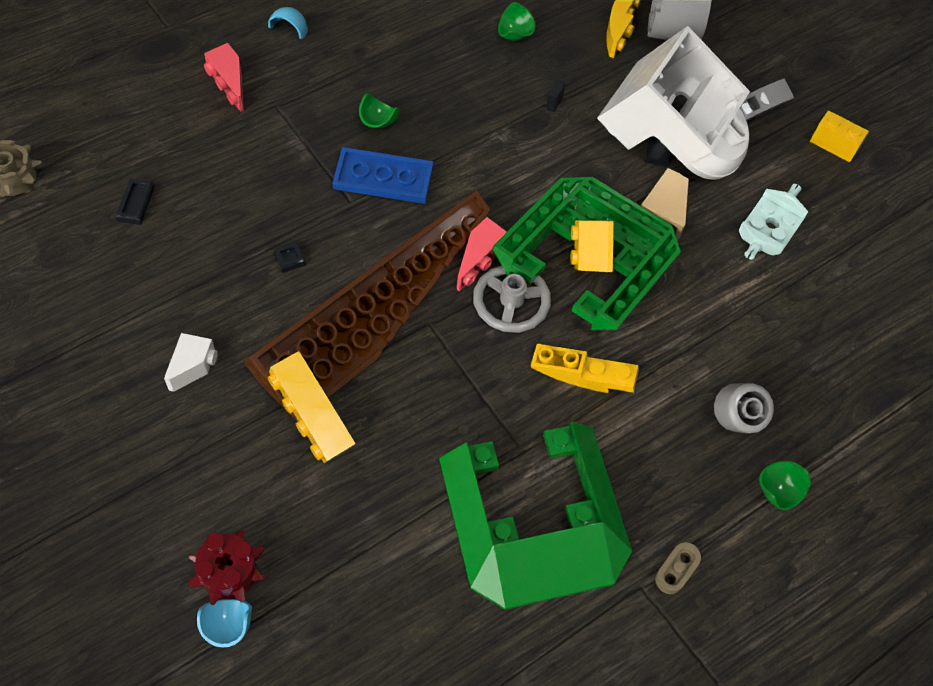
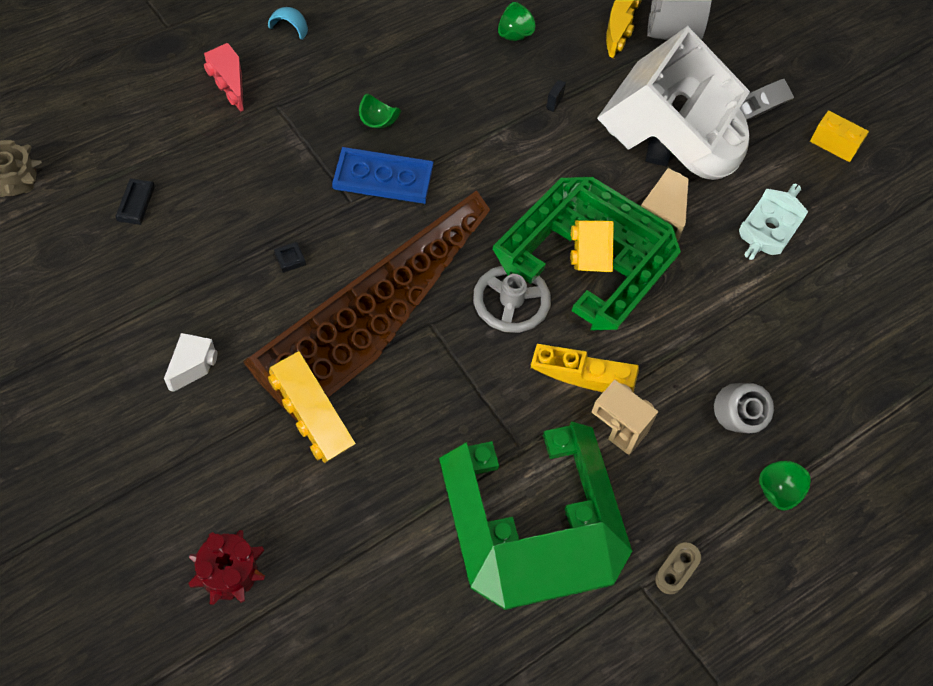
(224, 622): medium azure helmet -> none
(479, 252): coral slope -> none
(626, 414): none -> tan brick

